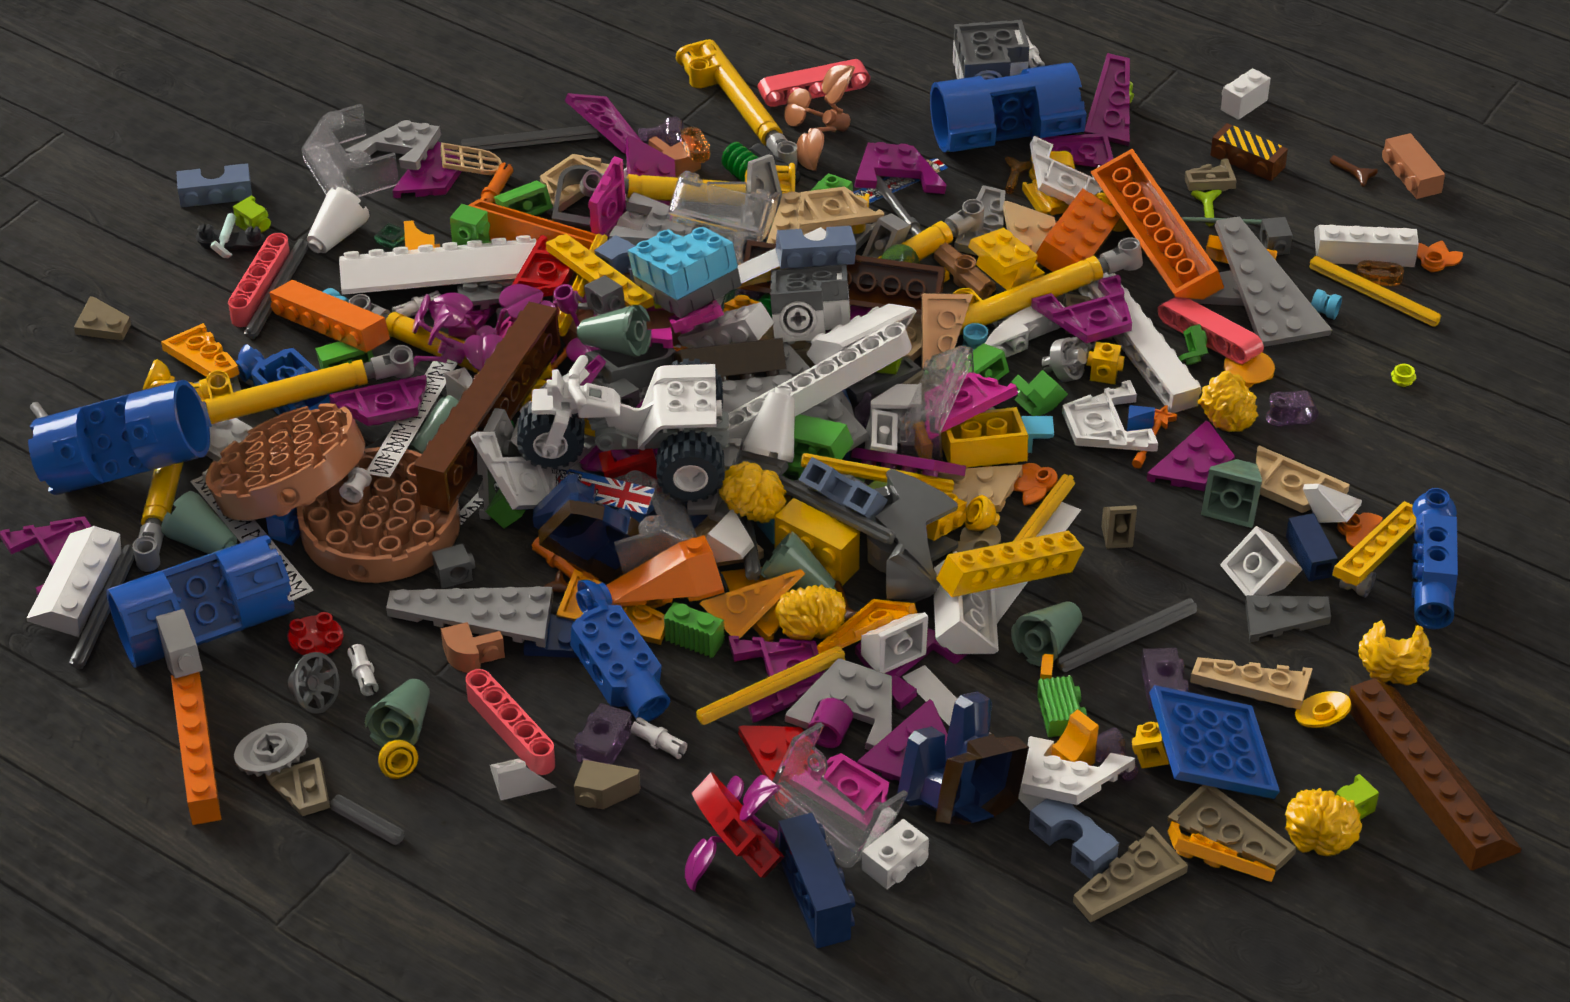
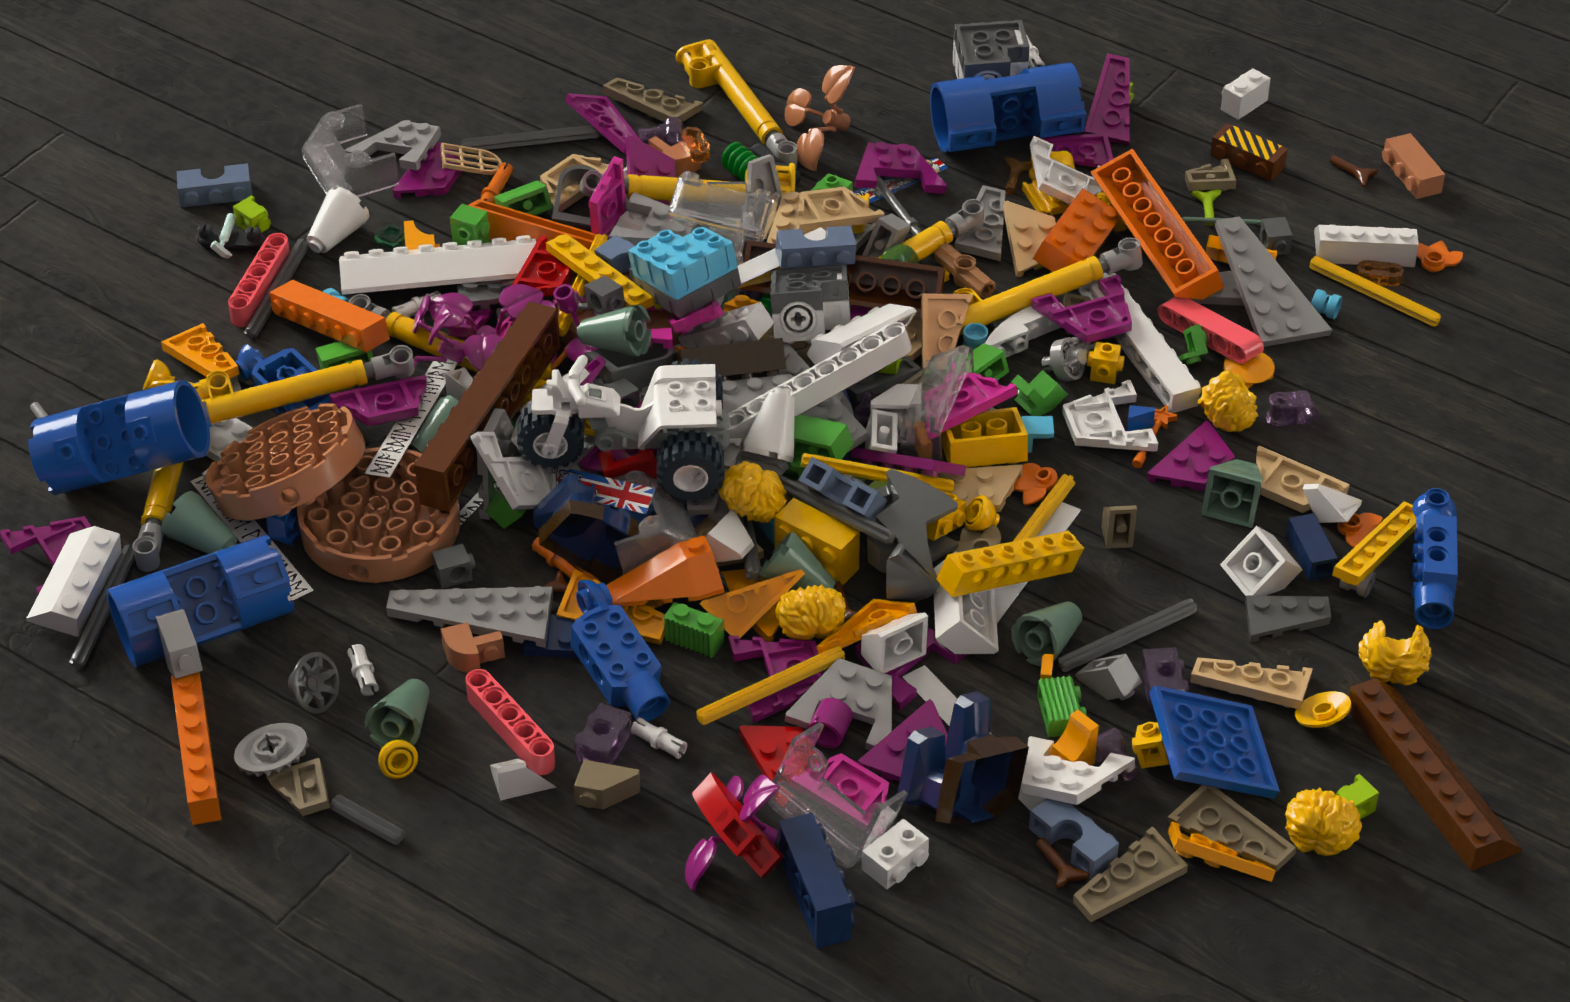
(102, 321): dark tan wing -> none
(315, 634): red dish -> none
(357, 481): white bush -> none
(650, 101): none -> dark tan wing
(777, 88): coral beam -> none
(1005, 258): yellow bracket -> none
(1065, 871): none -> reddish brown piece
(1110, 677): none -> light grey slope
(1403, 375): neon yellow plate -> none

